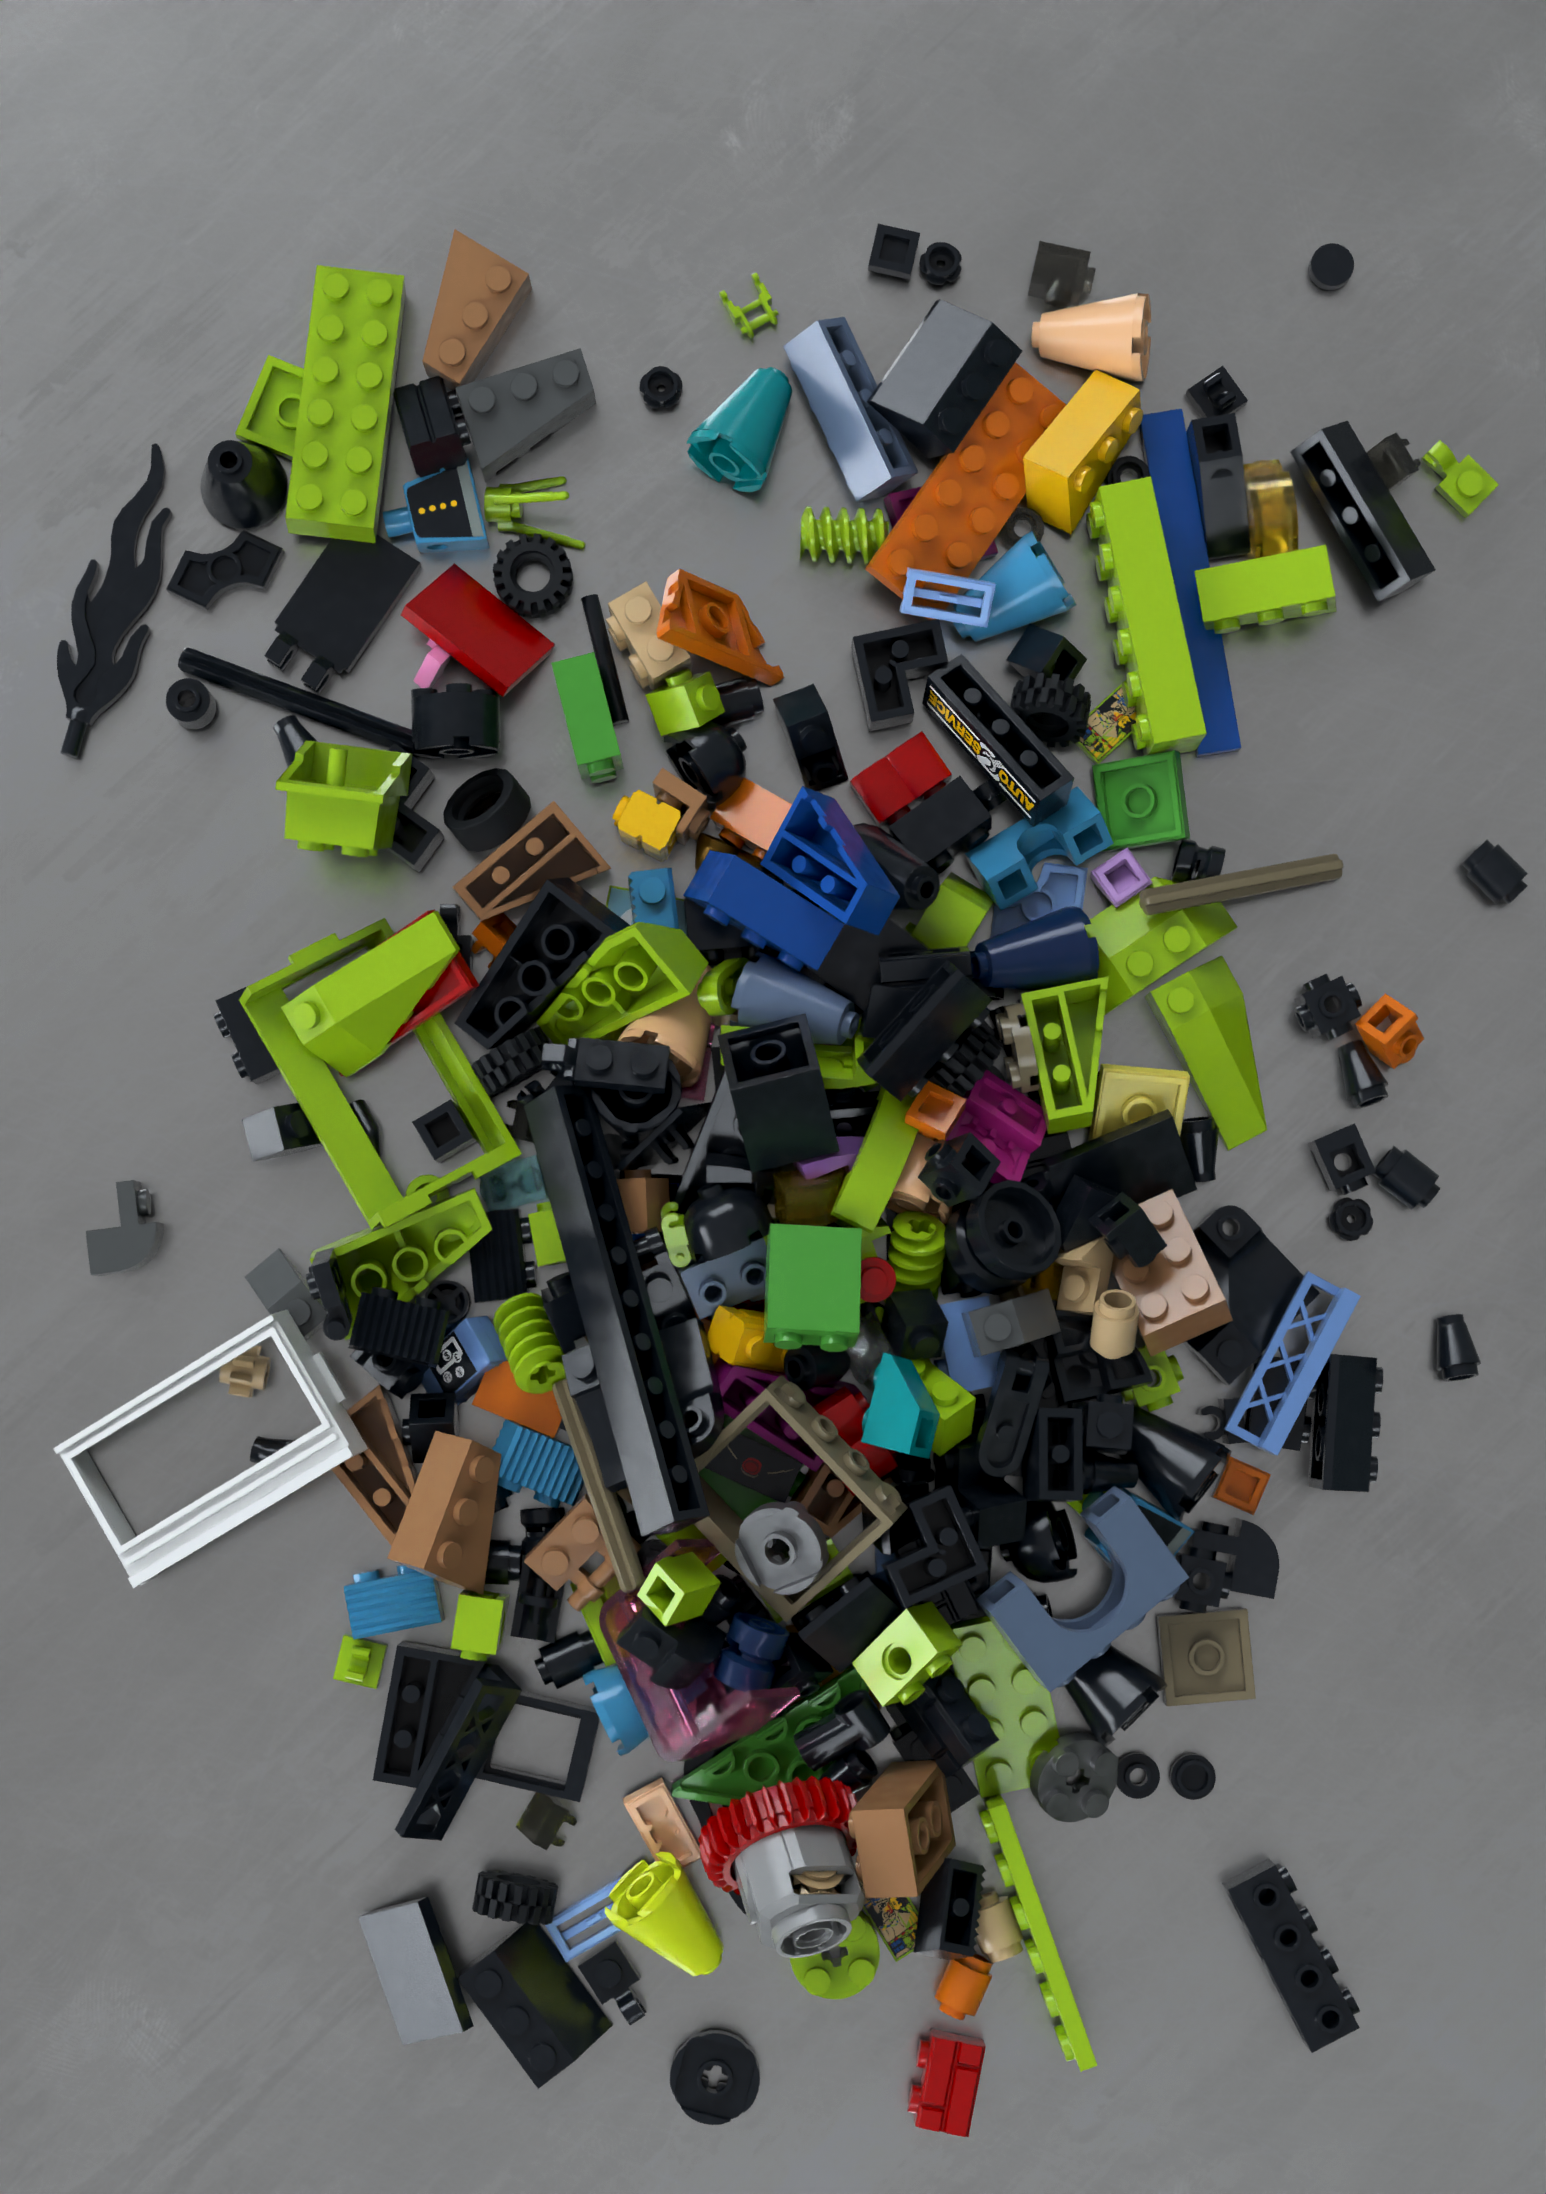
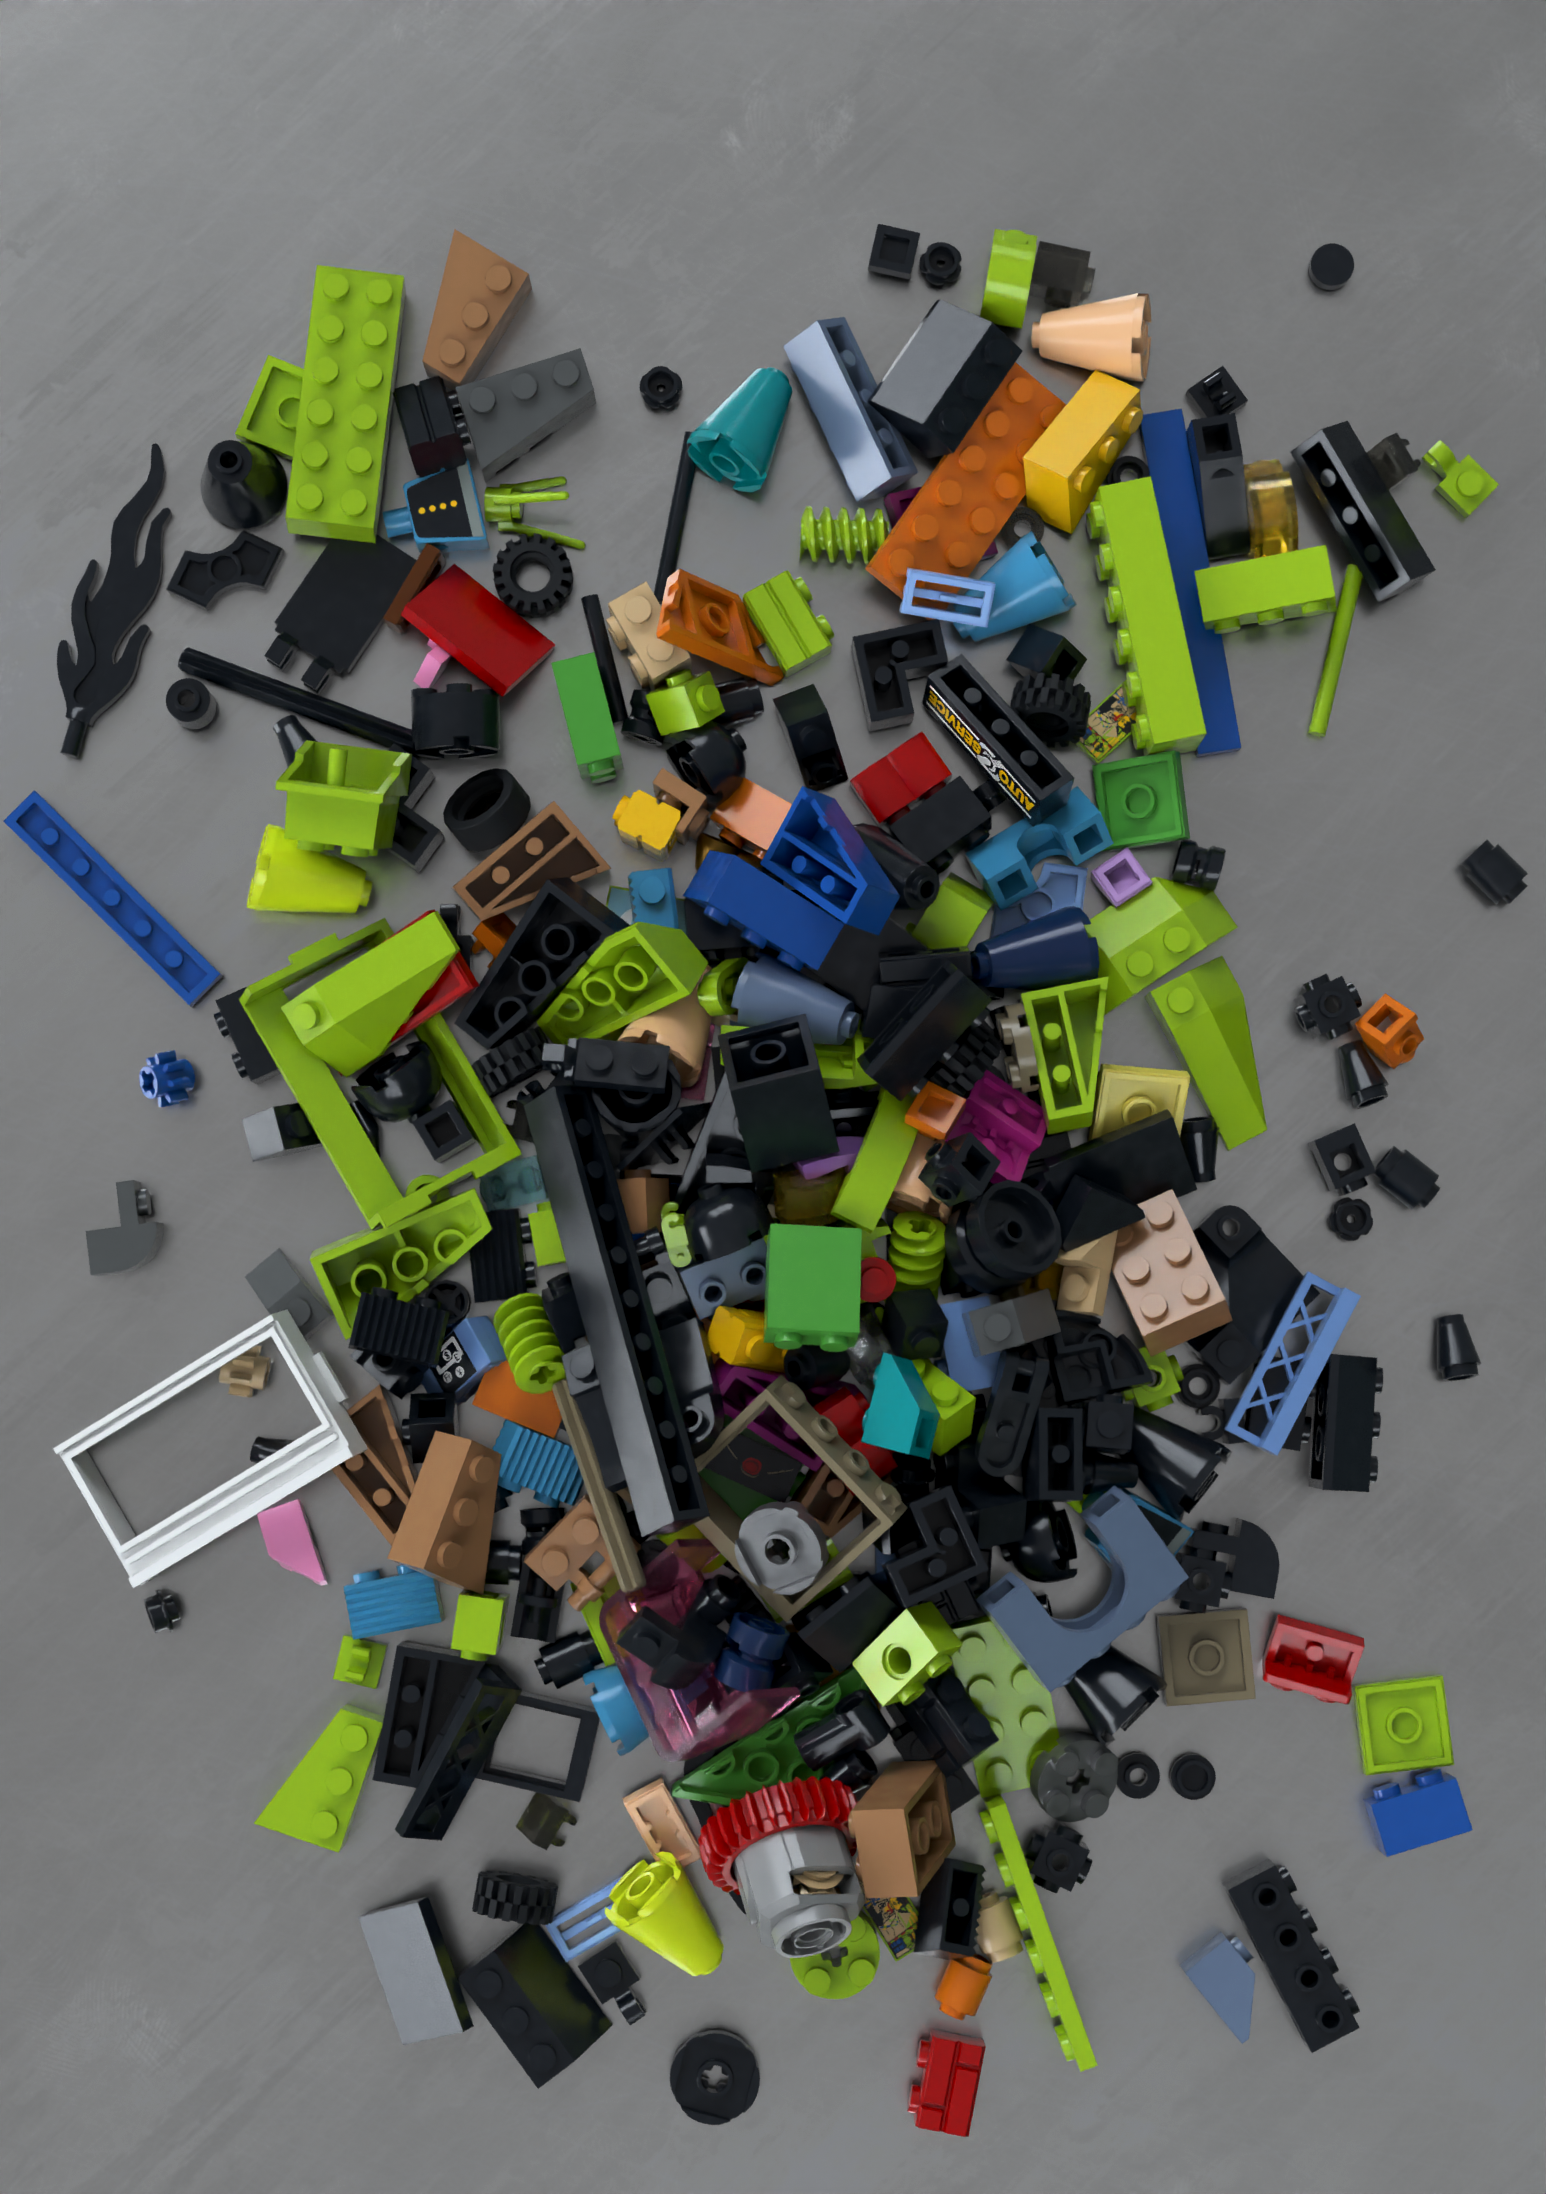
(112, 898): none -> blue plate
(161, 1611): none -> black plate
(167, 1078): none -> blue gear
(290, 1540): none -> bright pink slope
(304, 879): none -> neon yellow cone
(327, 1283): black plate -> none
(328, 1783): none -> lime wedge
(400, 1085): none -> black cylinder
(421, 575): none -> reddish brown tile
(641, 723): none -> black wheel
(676, 519): none -> black bar
(678, 1588): lime brick -> none
(737, 313): lime piece -> none
(788, 623): none -> lime brick
(1009, 277): none -> lime brick
(1050, 1843): none -> black brick
(1114, 1324): tan brick -> none
(1128, 1231): black brick -> none
(1211, 1390): none -> black plate
(1225, 1981): none -> sand blue slope
(1240, 884): dark tan axle -> none
(1241, 1485): orange tile -> none
(1311, 1659): none -> red bracket
(1336, 651): none -> lime bar
(1403, 1724): none -> lime tile
(1417, 1812): none -> blue brick

